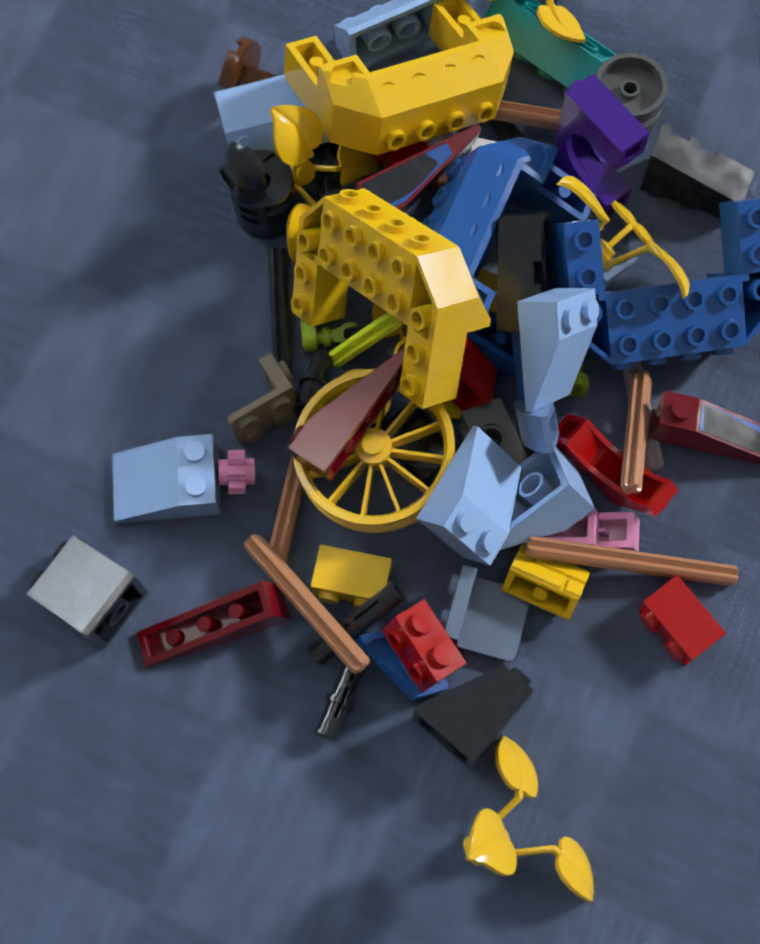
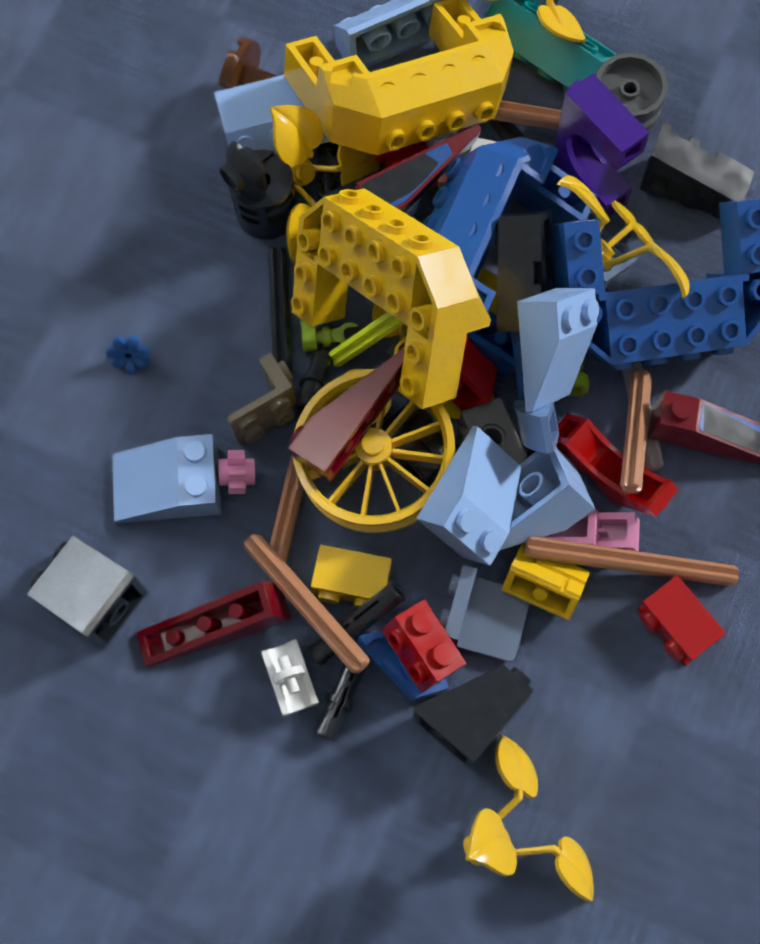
(128, 354): none -> blue plant
(290, 678): none -> white hips

